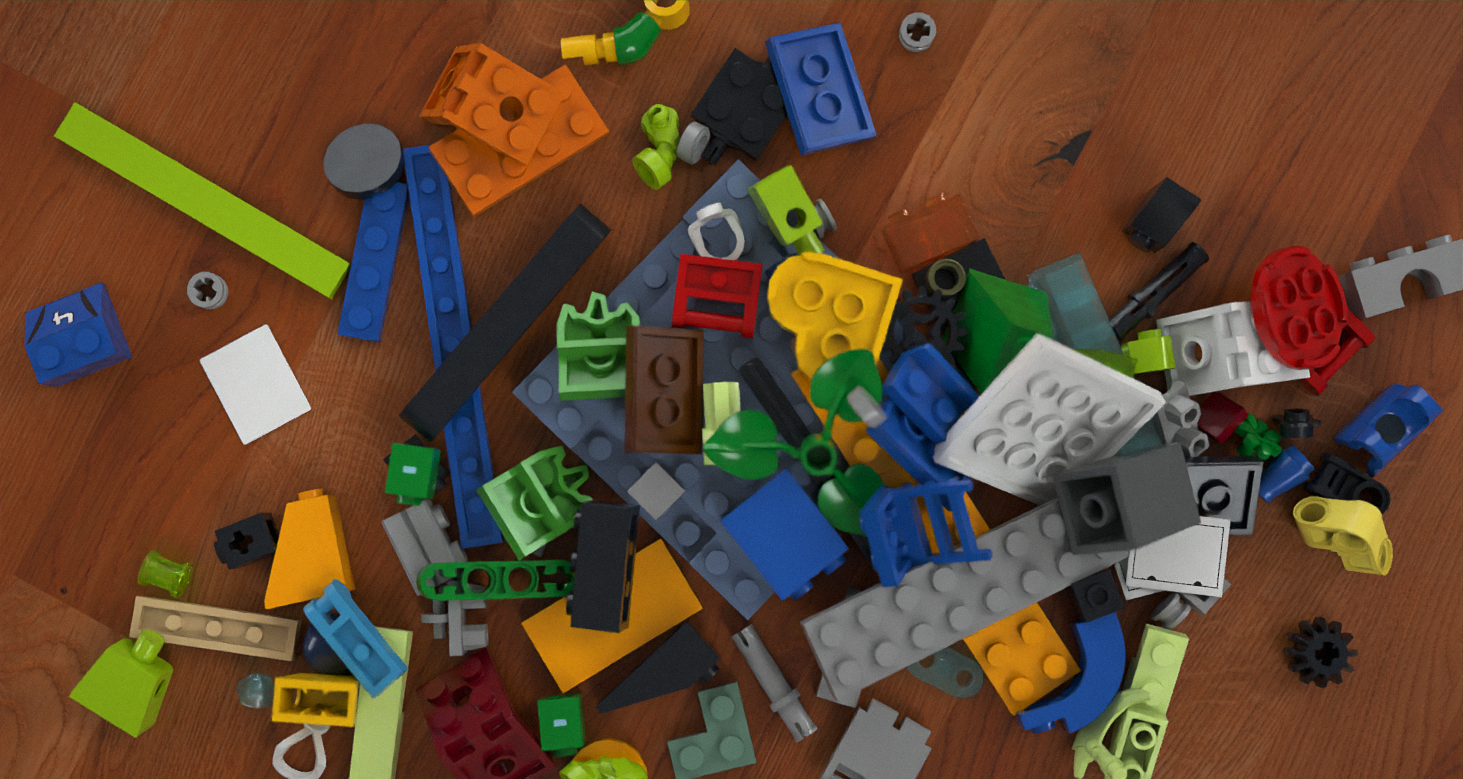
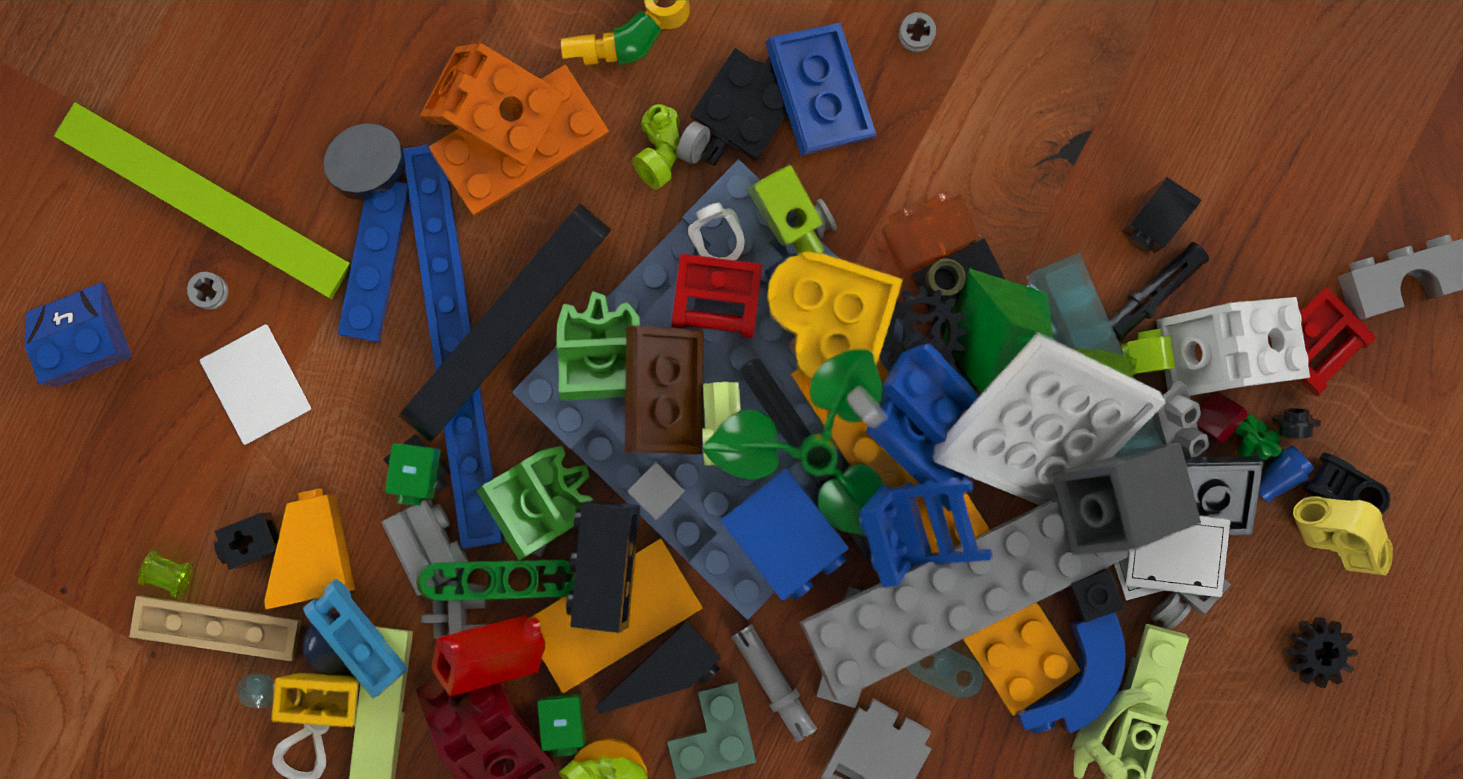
(127, 683): lime torso -> none
(488, 655): none -> red brick
(1298, 308): red tile -> none
(1389, 424): blue piece -> none

